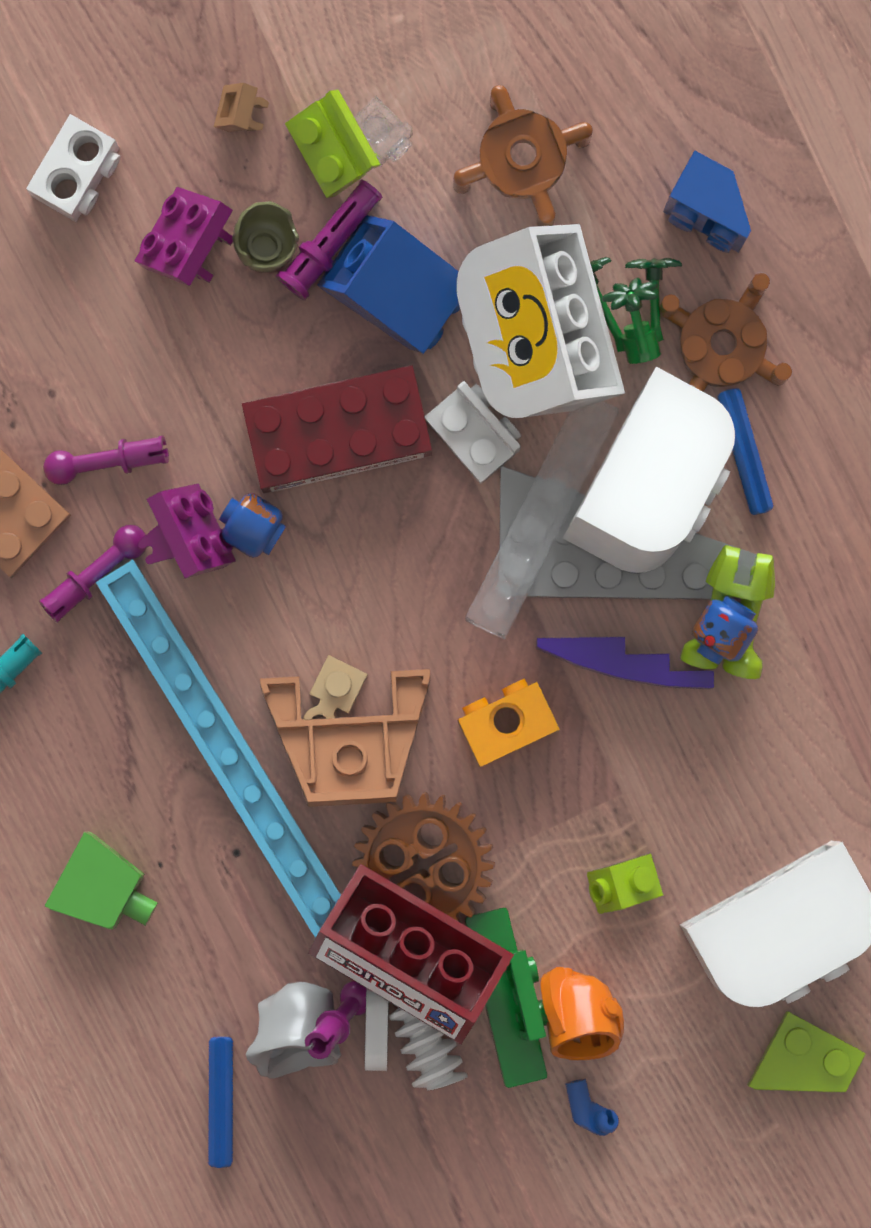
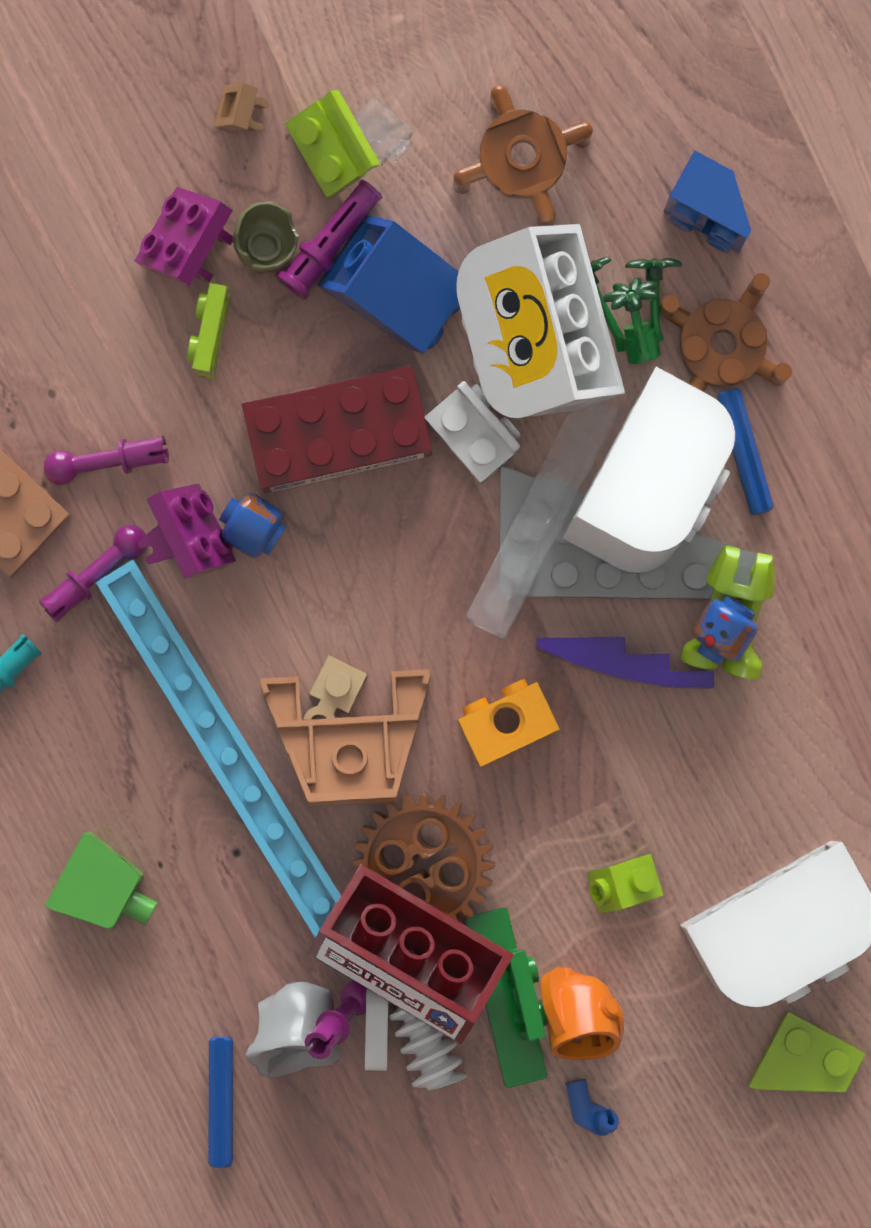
(62, 164): white brick -> none
(205, 349): none -> lime plate

